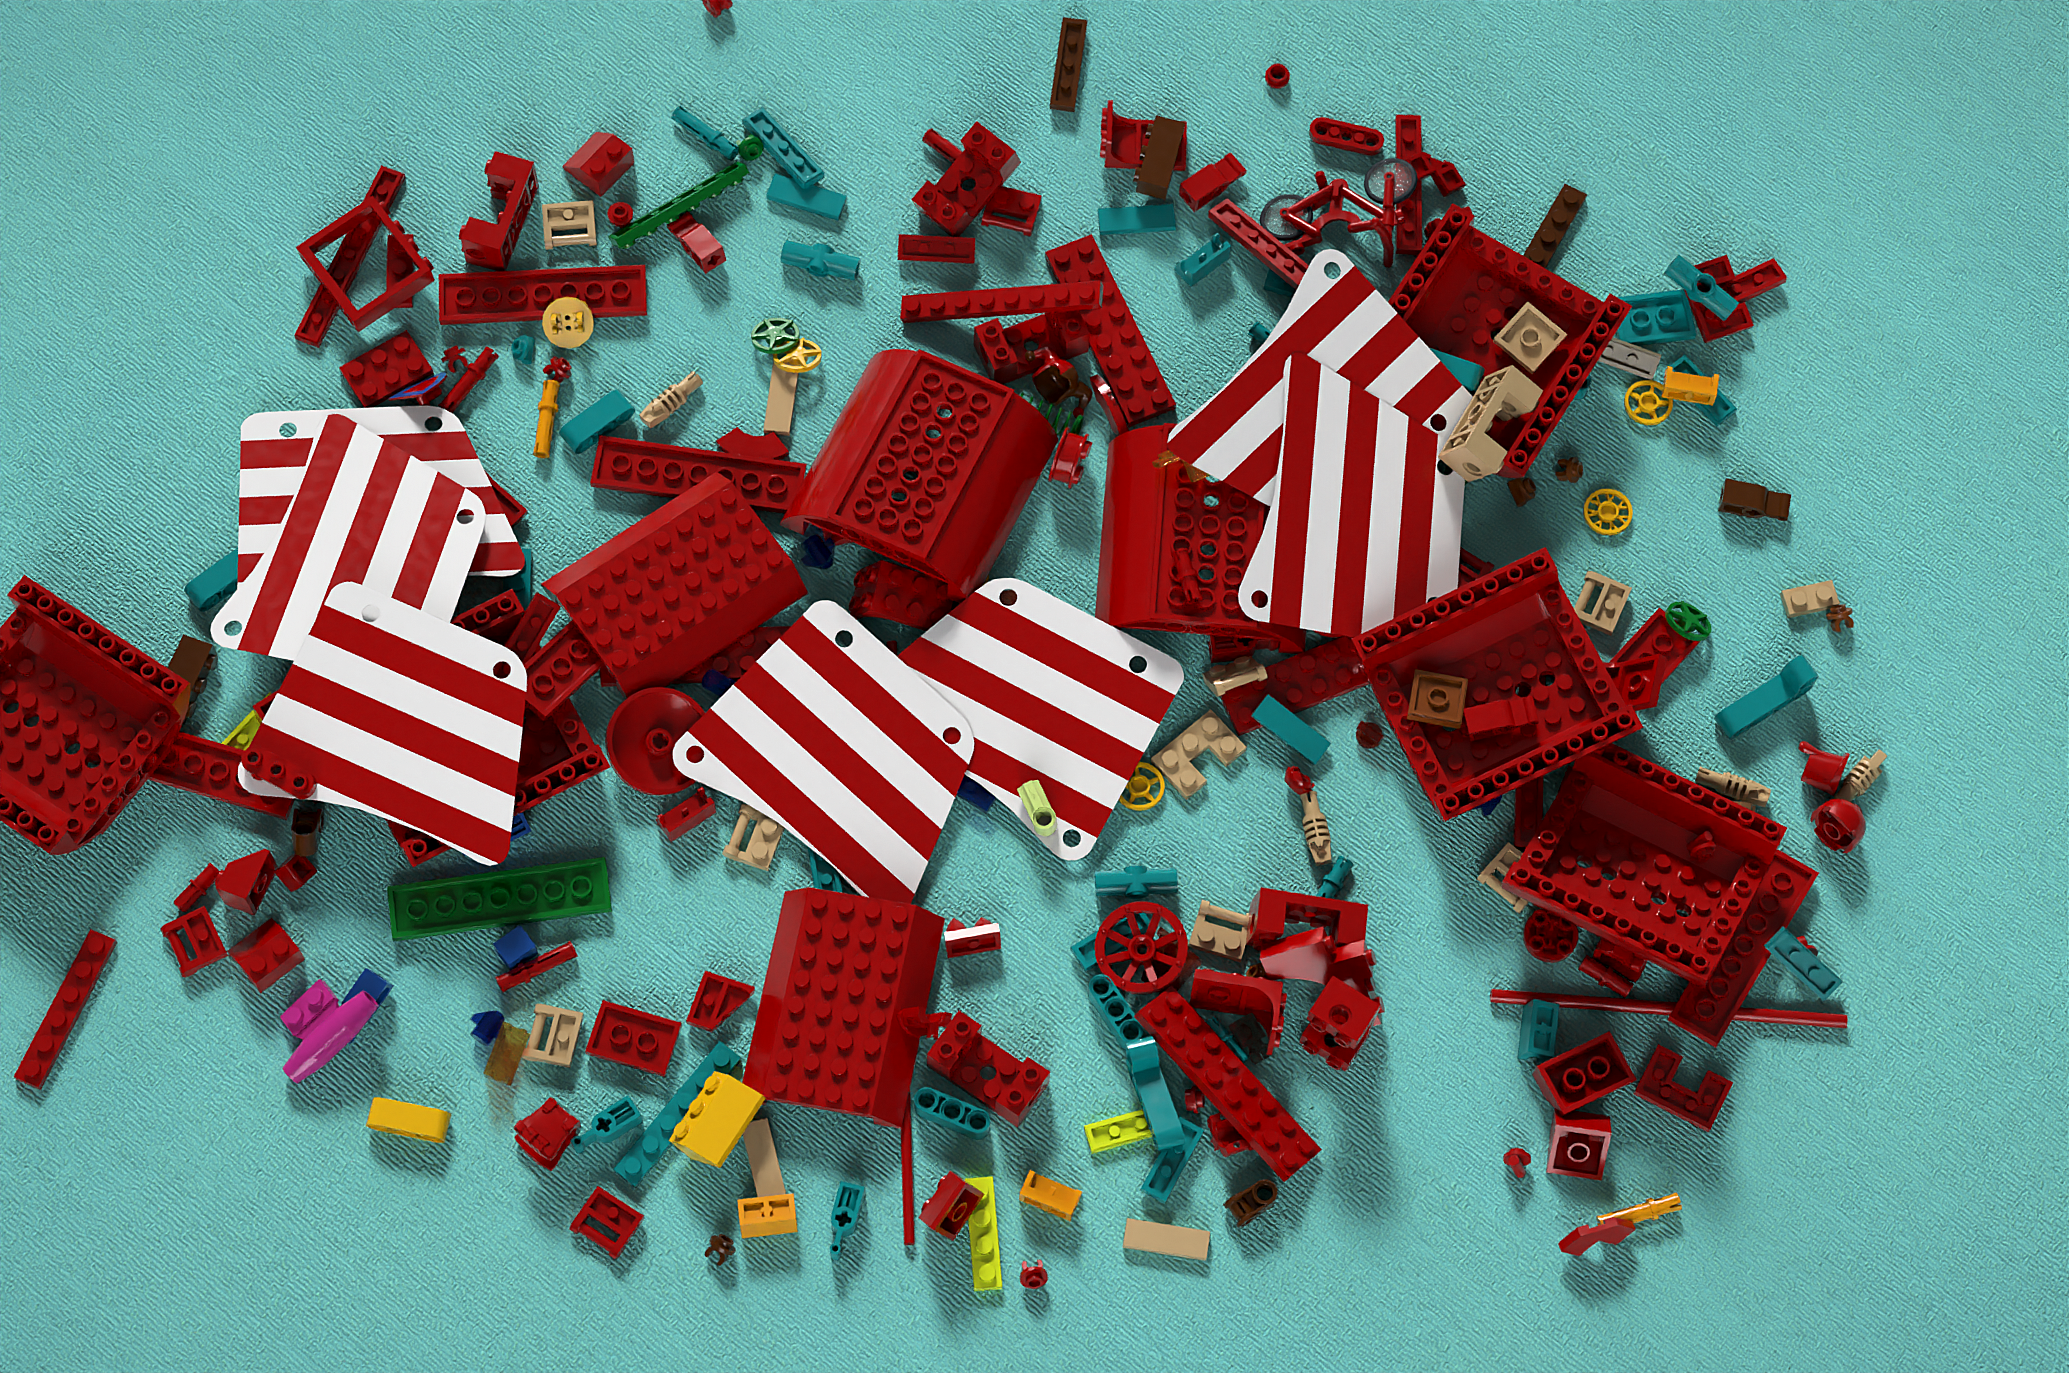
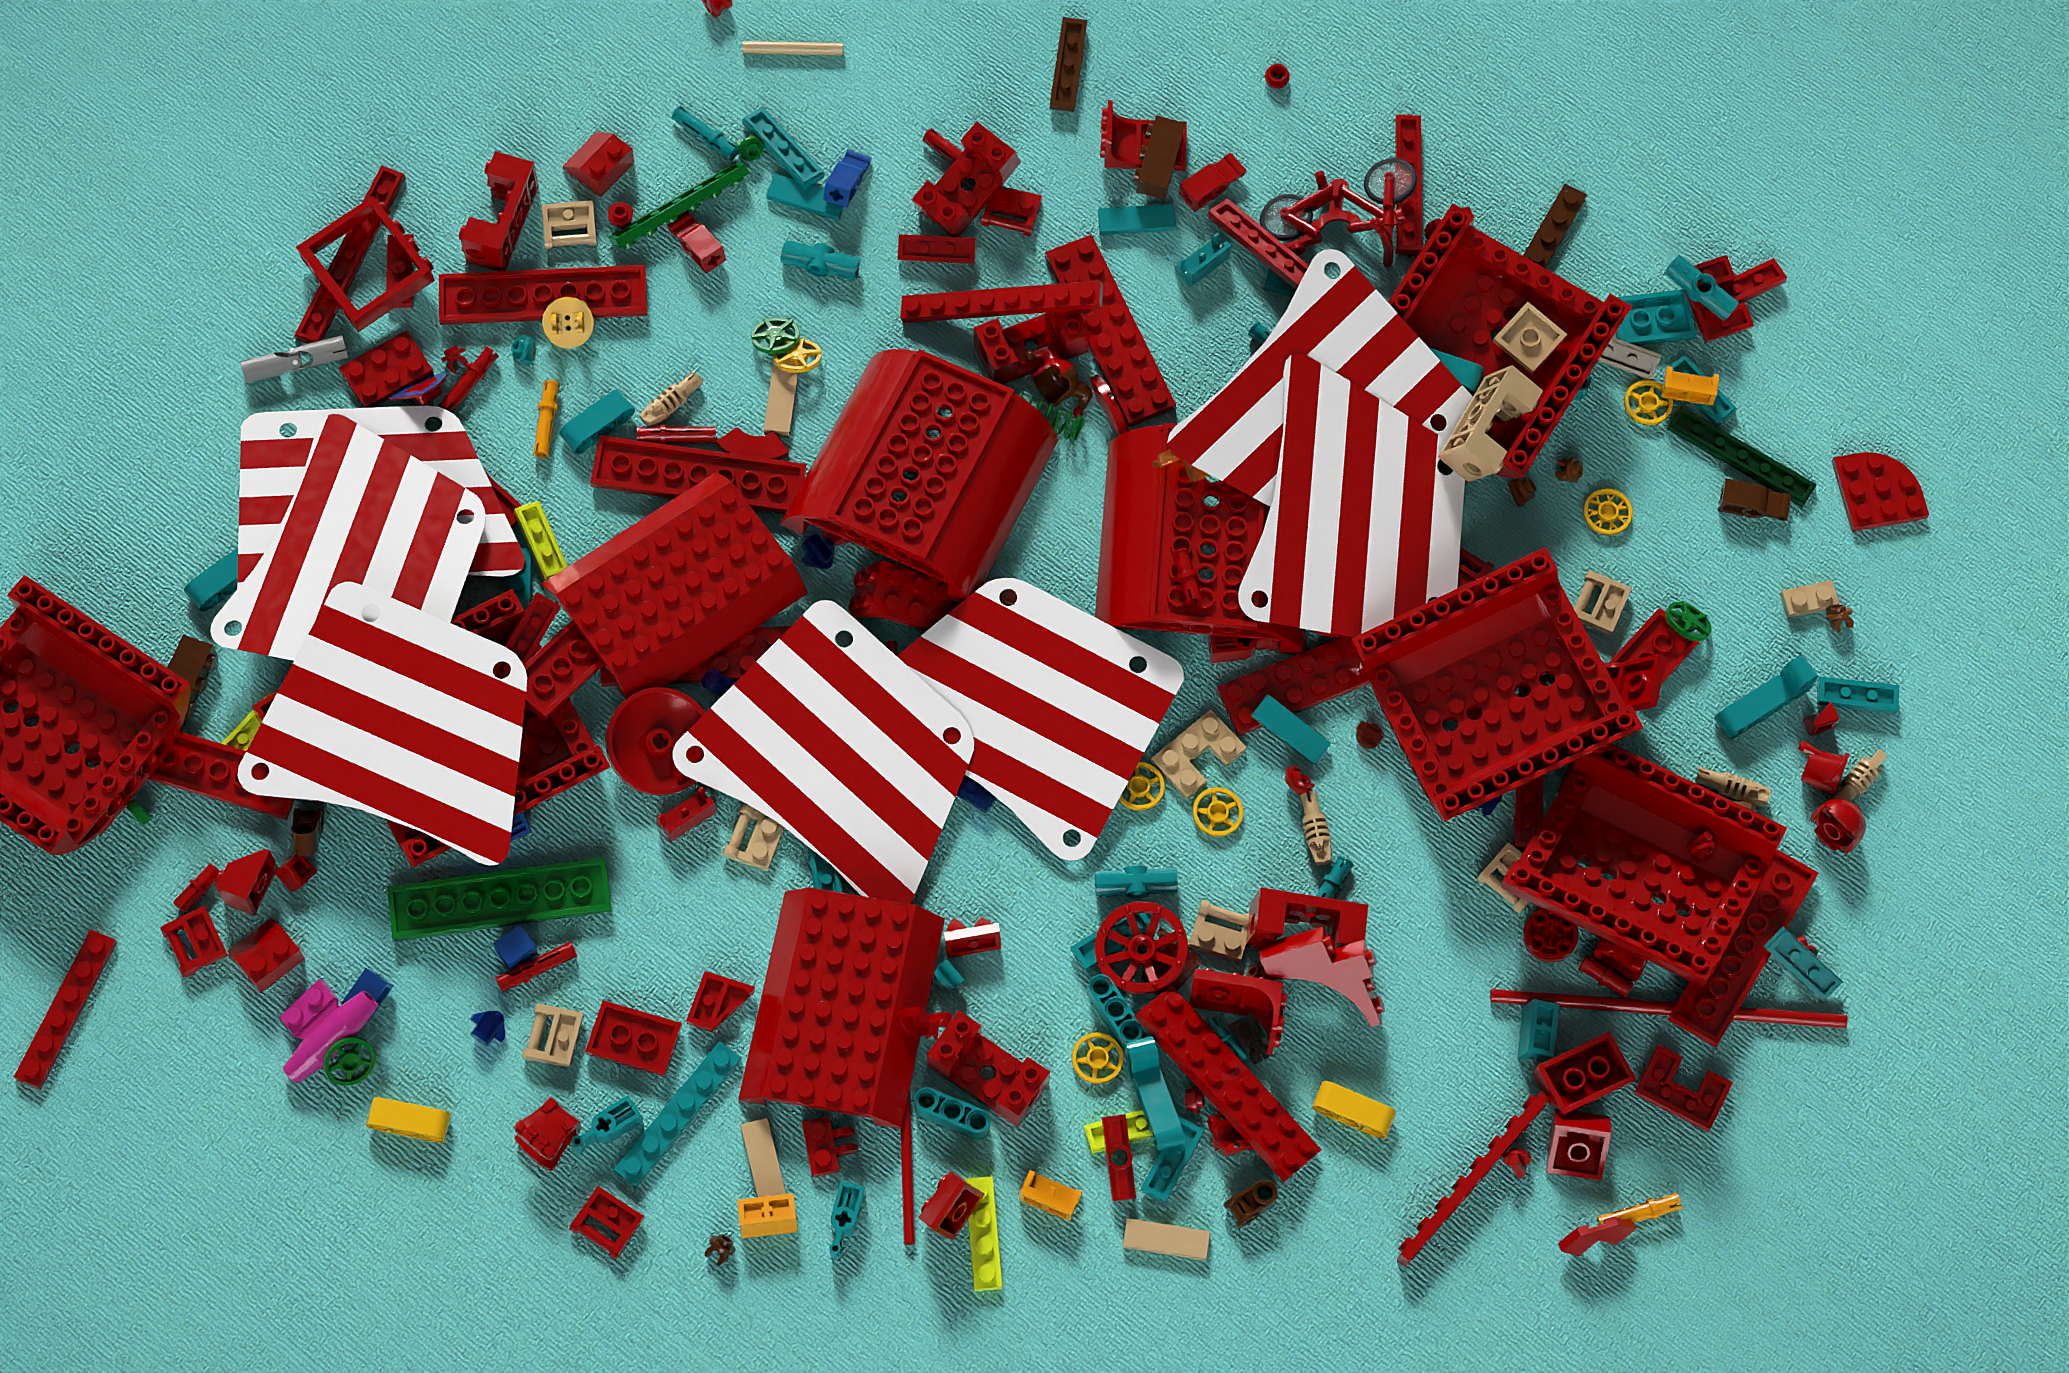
(138, 812): none -> green tile
(280, 363): none -> light grey piece
(286, 779): red plate -> none
(349, 1061): none -> green wheel
(506, 1054): clear orange hinge -> none
(540, 539): none -> neon yellow tile
(561, 368): red plate -> none
(676, 434): none -> red pin
(716, 1119): yellow slope -> none
(792, 48): none -> tan piece
(821, 1146): none -> red hinge
(846, 178): none -> blue piece
(947, 976): none -> teal plate
(1033, 1276): red plate -> none
(1037, 806): yellowish green piece -> none
(1068, 458): red wheel -> none
(1097, 1058): none -> yellow wheel
(1117, 1138): none -> red piece
(1217, 812): none -> yellow wheel
(1232, 675): tan plate -> none
(1336, 130): red plate -> none
(1341, 1015): red plate -> none
(1354, 1109): none -> yellow beam
(1437, 699): dark orange plate -> none
(1443, 173): red tile -> none
(1464, 1186): none -> red plate
(1499, 717): red piece -> none
(1741, 456): none -> dark green tile
(1821, 721): none -> red slope
(1858, 694): none -> teal plate
(1878, 491): none -> red plate

